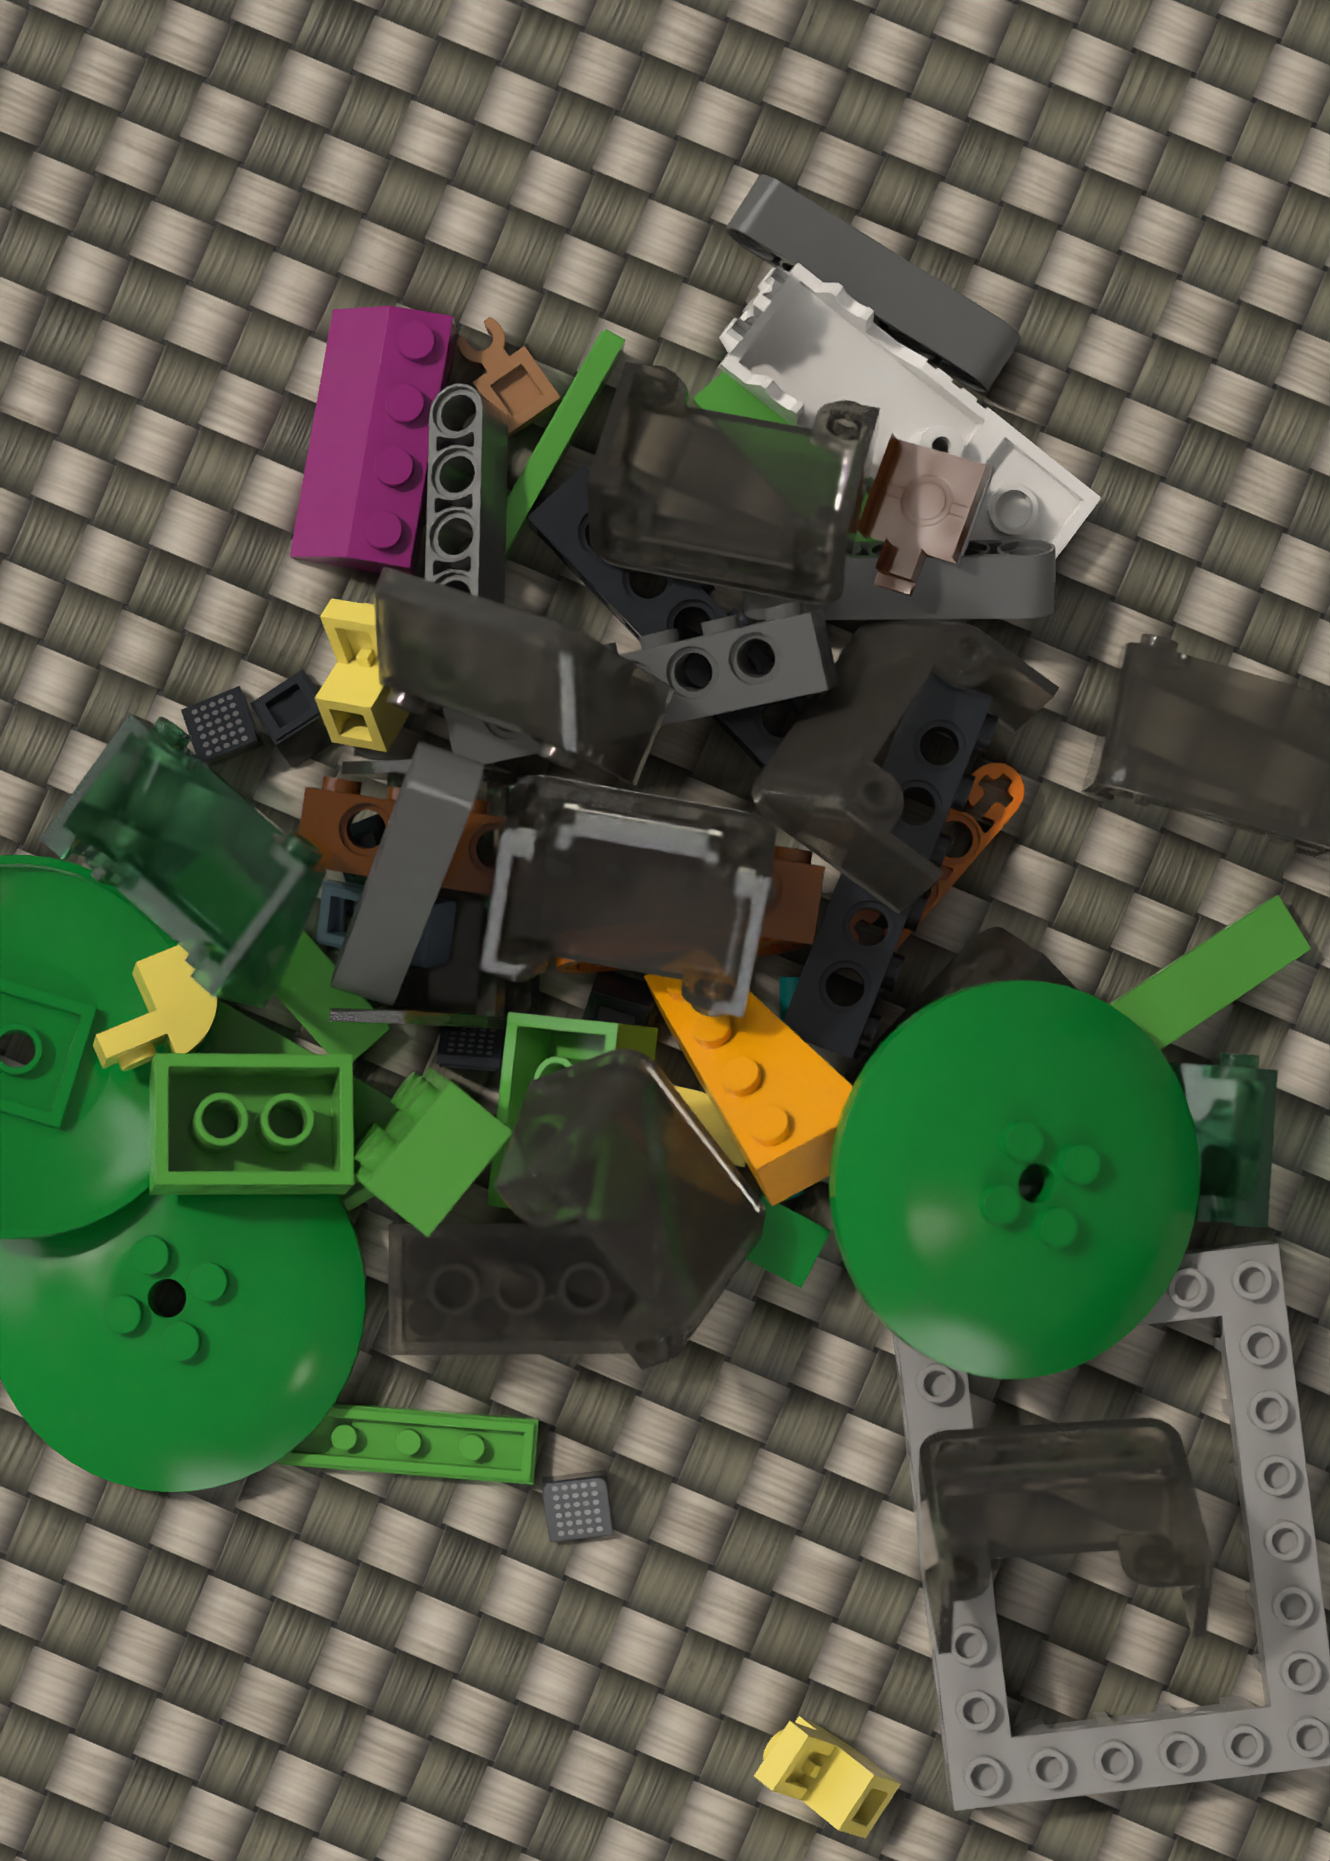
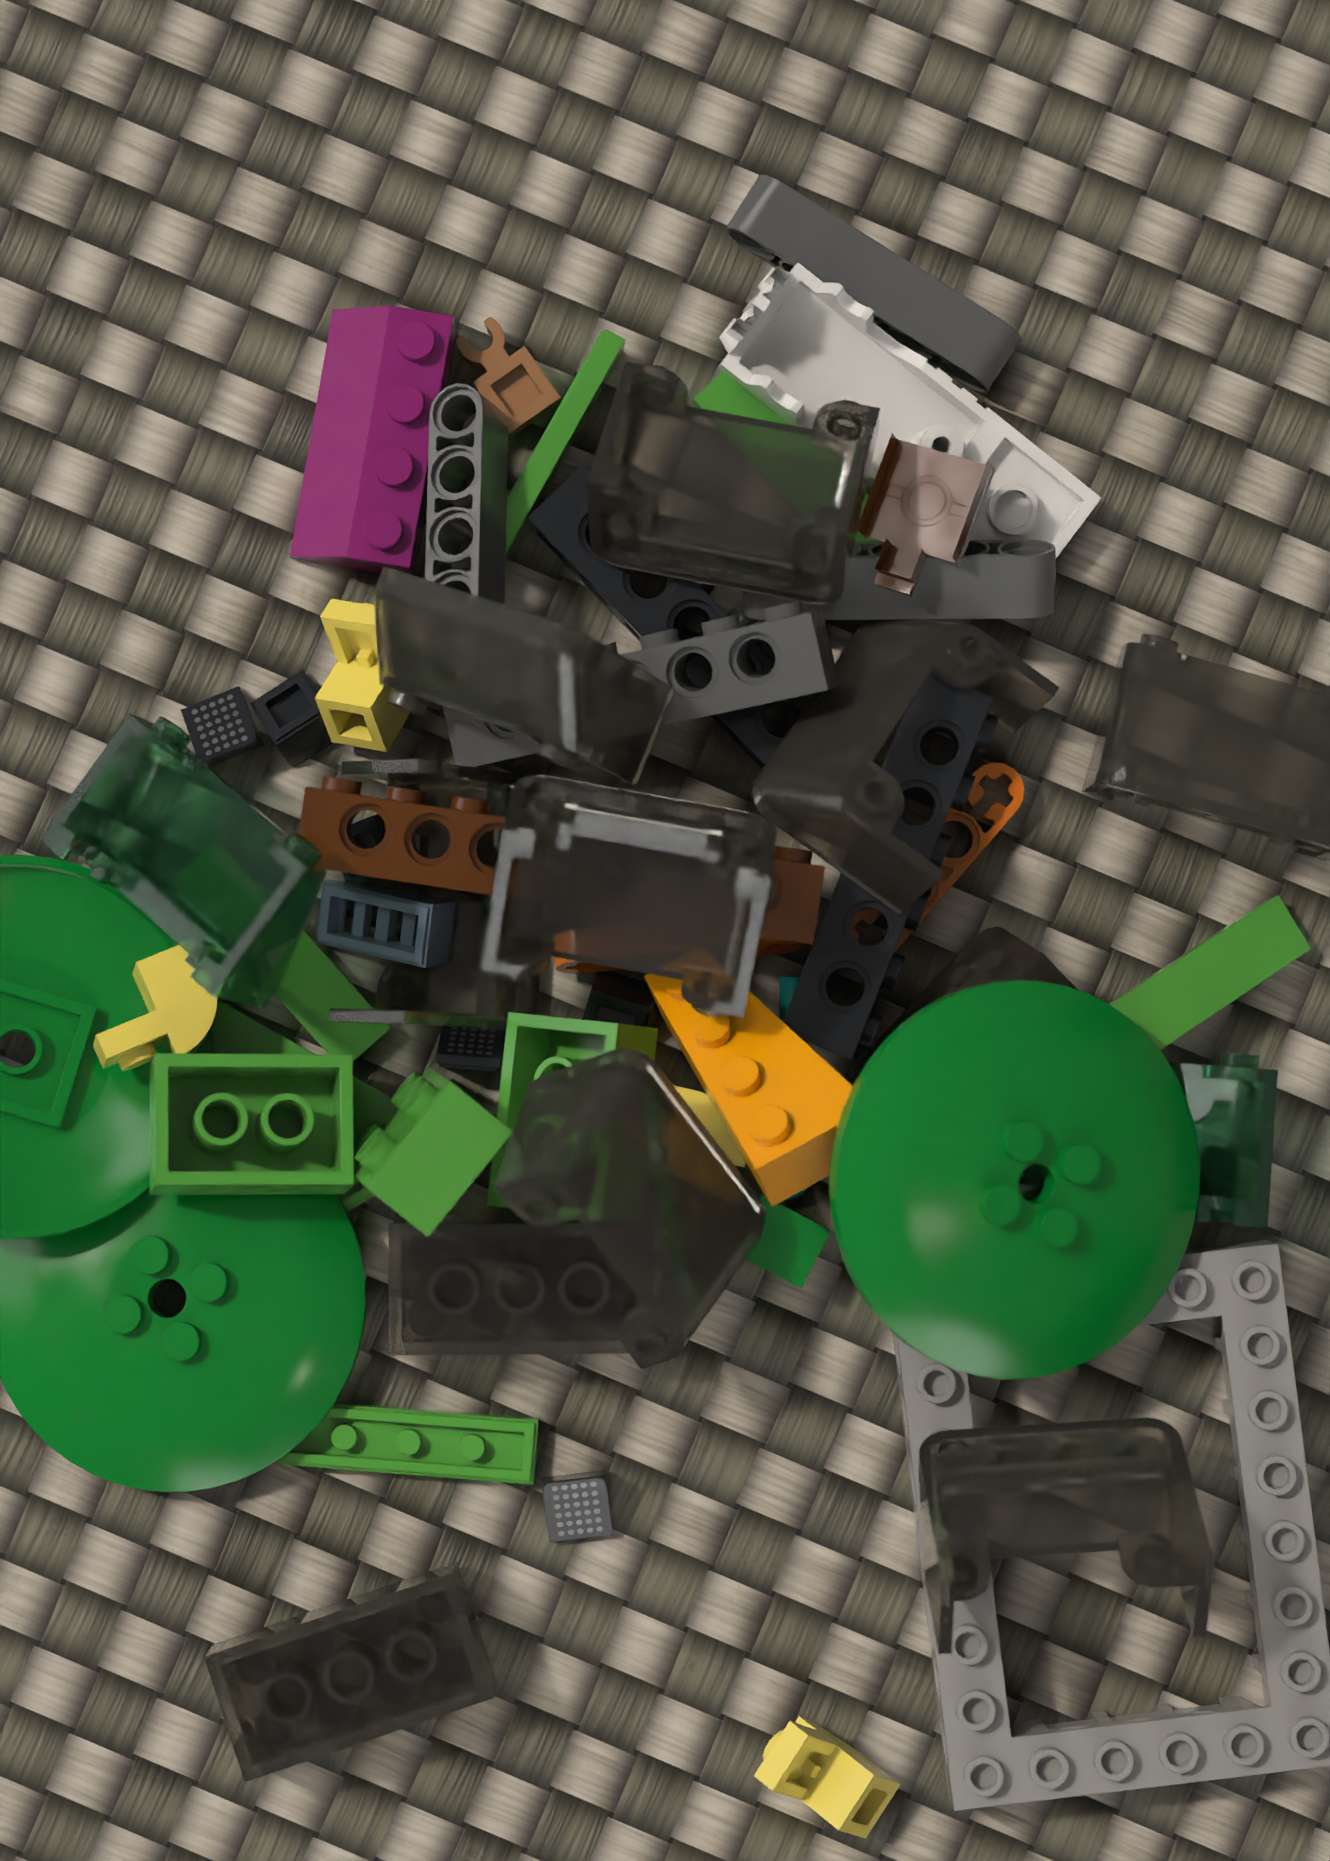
(351, 1672): none -> clear smoke brick
(407, 873): dark grey beam -> none

